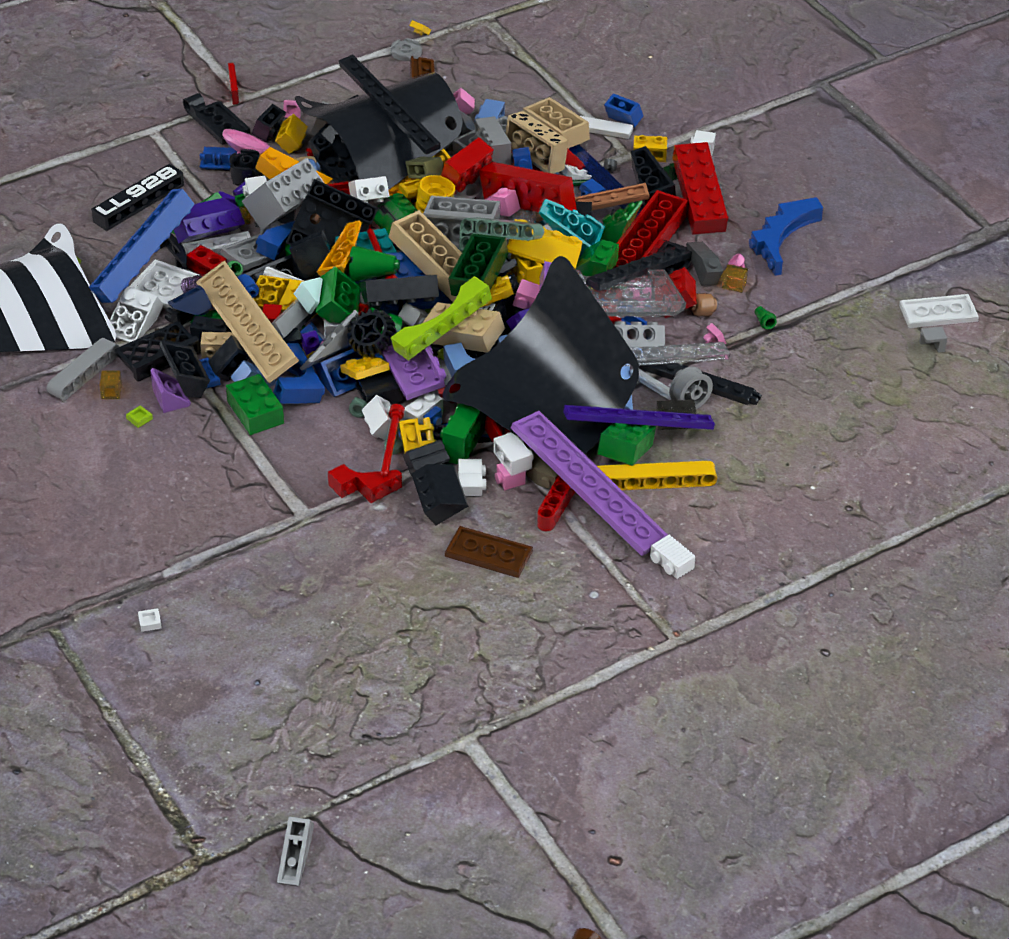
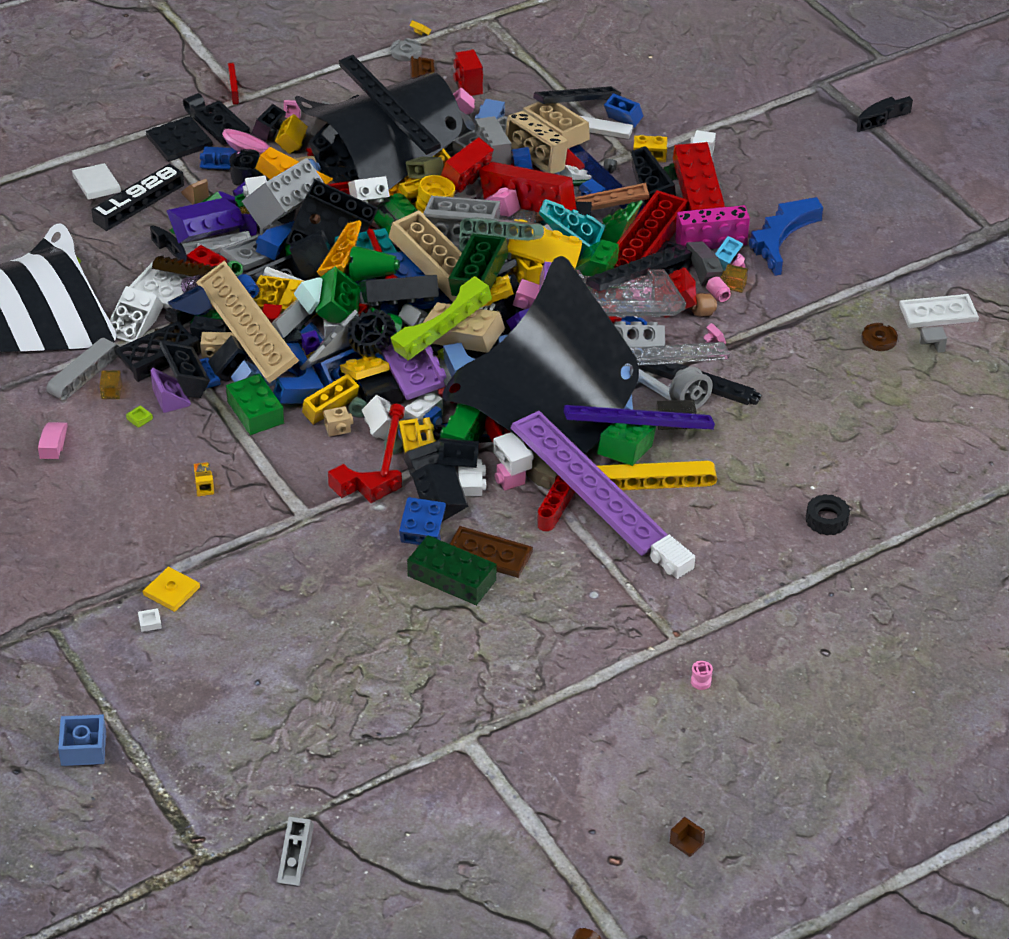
(52, 440): none -> bright pink slope
(82, 740): none -> medium blue brick
(96, 181): none -> white tile
(142, 246): blue brick -> none
(171, 589): none -> yellow plate
(179, 138): none -> black plate
(181, 267): none -> dark brown gear
(196, 192): none -> medium nougat slope
(203, 476): none -> yellow leg
(250, 225): none -> dark purple slope
(332, 396): none -> yellow brick
(337, 421): none -> tan brick
(421, 519): none -> blue bracket
(451, 570): none -> dark green brick
(458, 452): none -> black hinge
(468, 72): none -> red brick
(574, 95): none -> black tile
(687, 836): none -> reddish brown panel
(701, 675): none -> bright pink wheel
(713, 226): none -> dark pink brick
(718, 289): none -> bright pink brick
(728, 251): none -> medium azure hinge
(766, 319): green cone -> none
(827, 503): none -> black tyre
(881, 111): none -> black slope
(883, 343): none -> reddish brown tile

